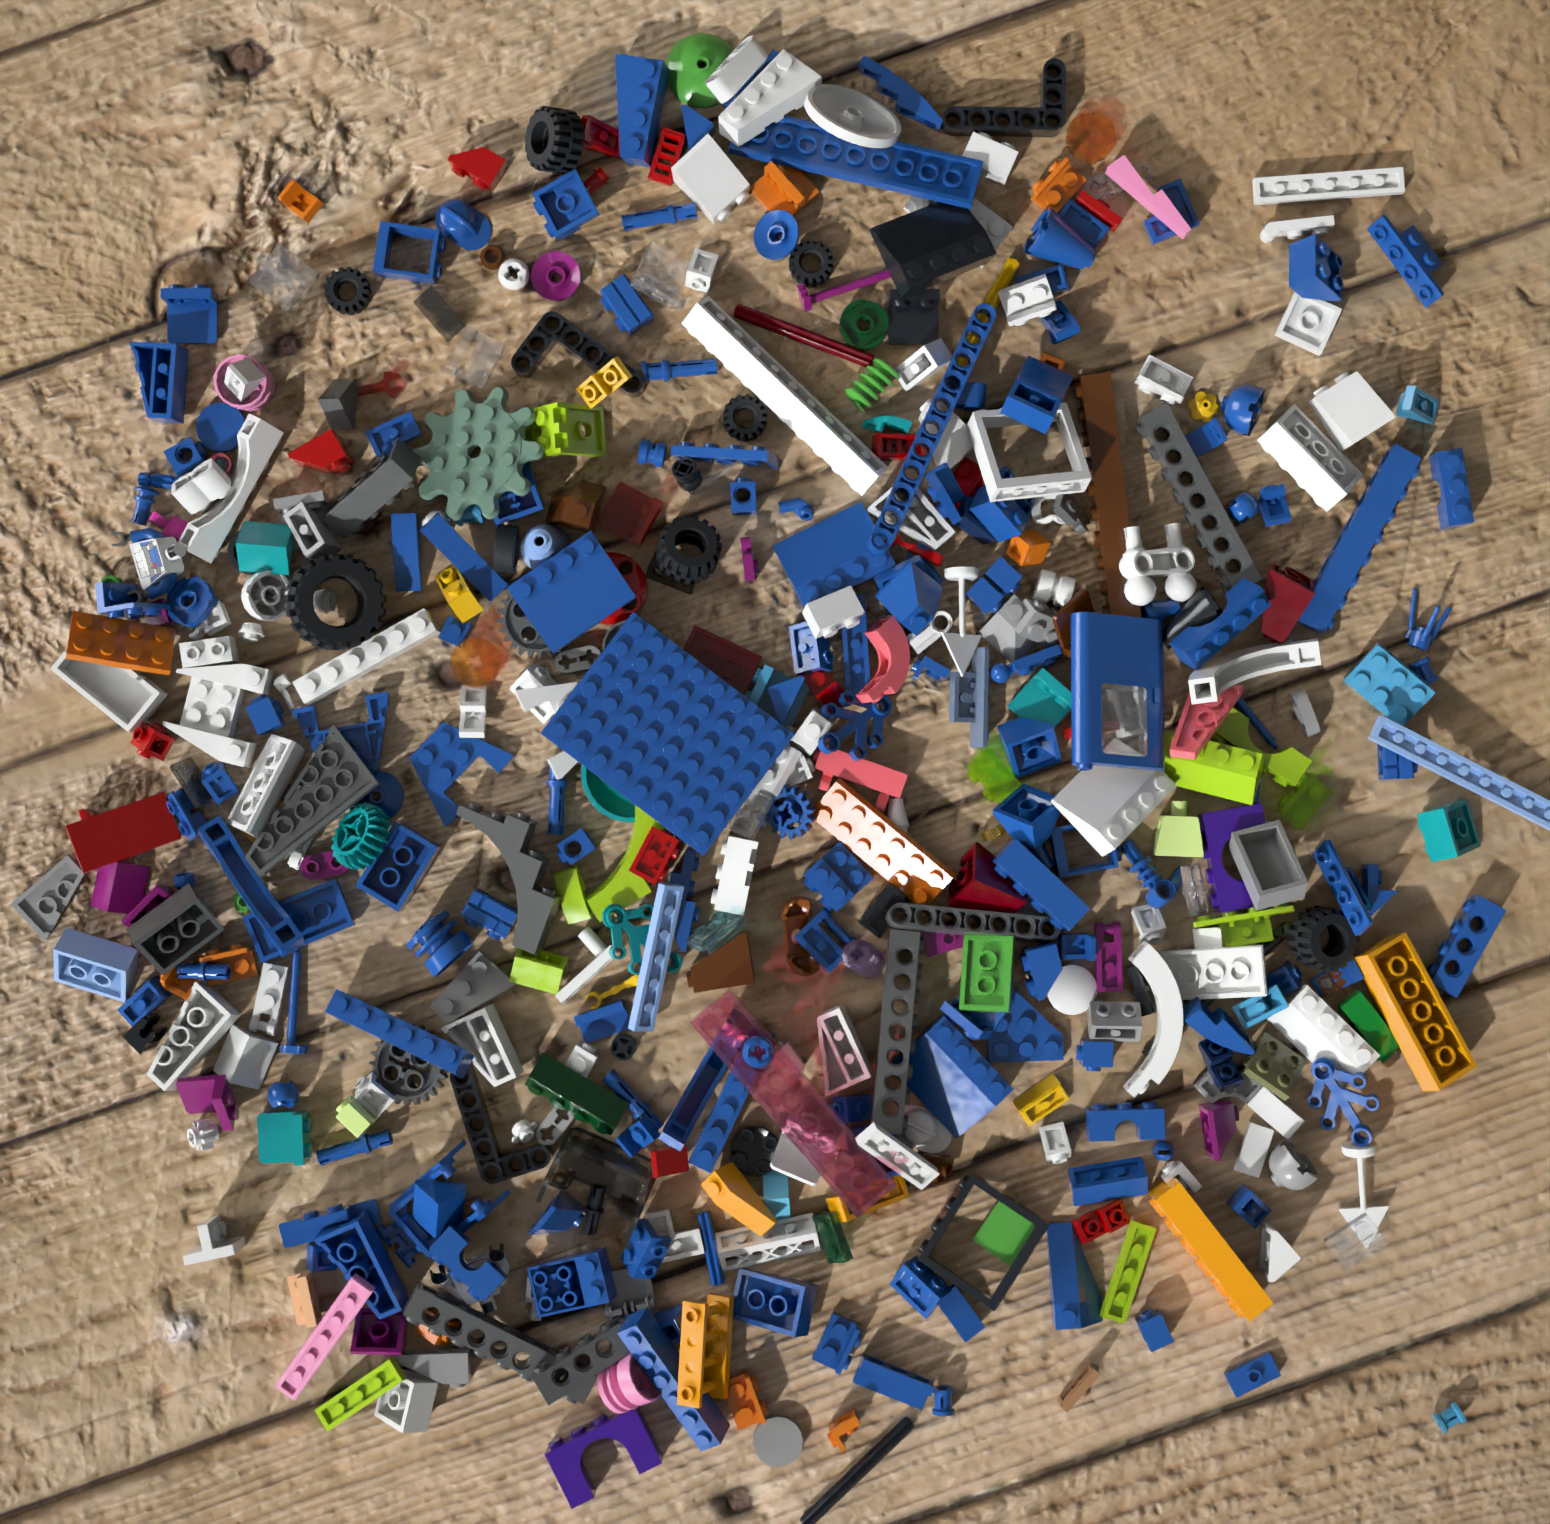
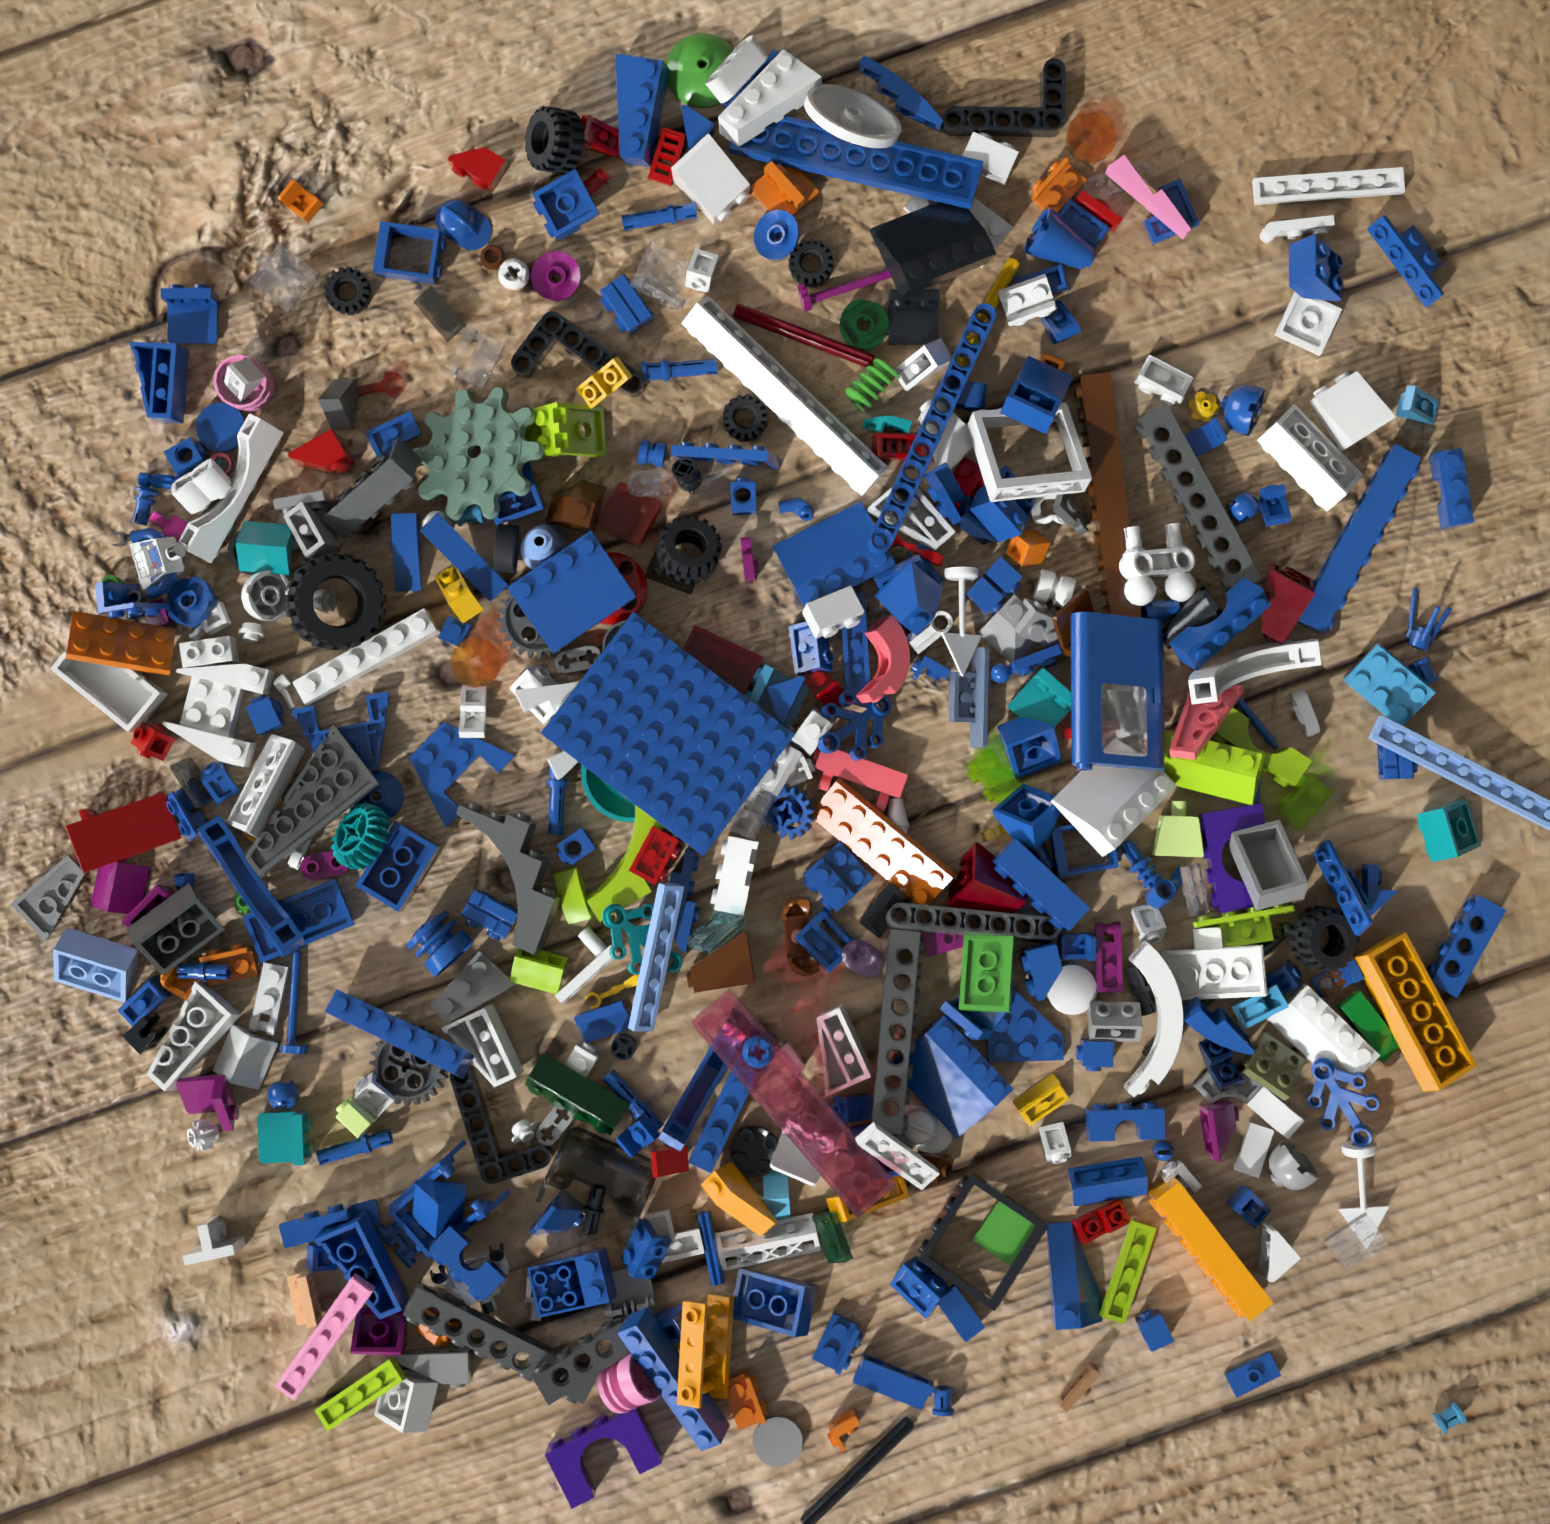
(651, 483): none -> clear beam

